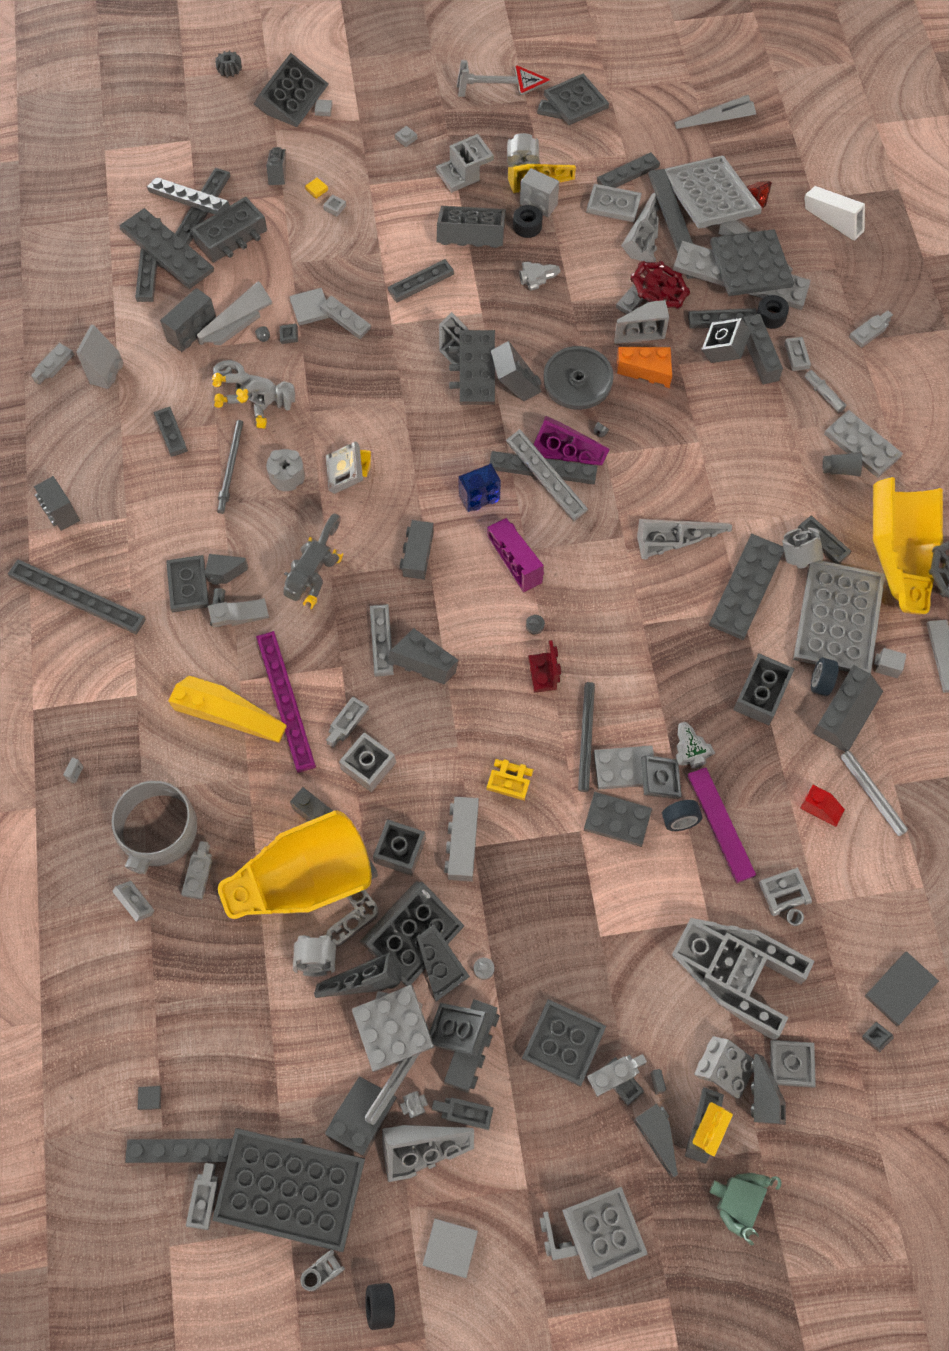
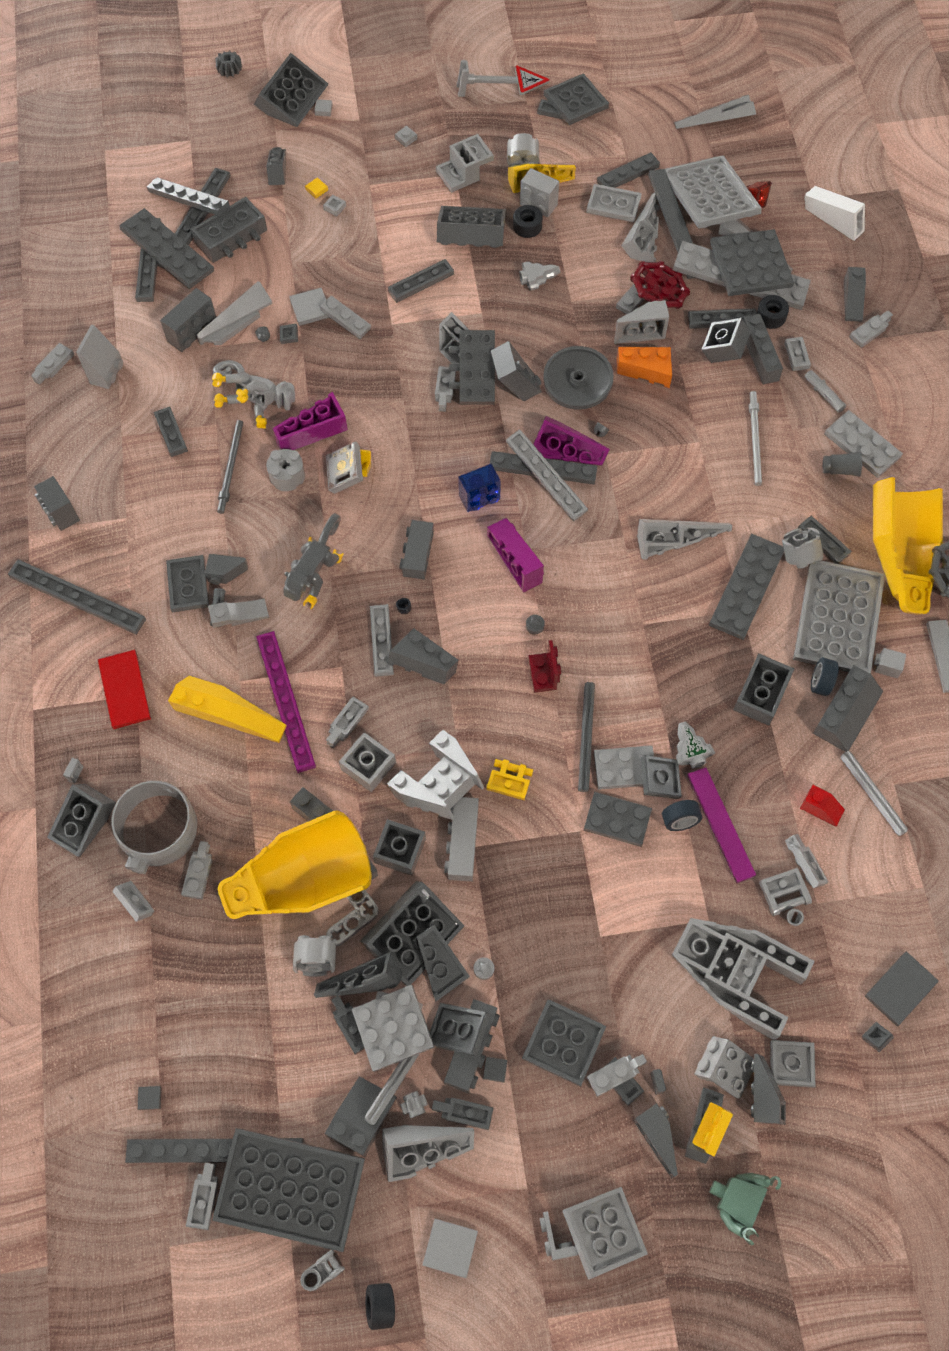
(80, 818): none -> dark grey slope
(124, 689): none -> red tile
(311, 425): none -> magenta wedge
(347, 1024): none -> dark grey hinge
(403, 606): none -> black hinge
(442, 391): none -> light grey hinge
(442, 784): none -> wedge
(495, 1069): none -> dark grey tile
(754, 409): none -> light grey bar
(806, 861): none -> light grey hinge
(854, 293): none -> dark grey slope

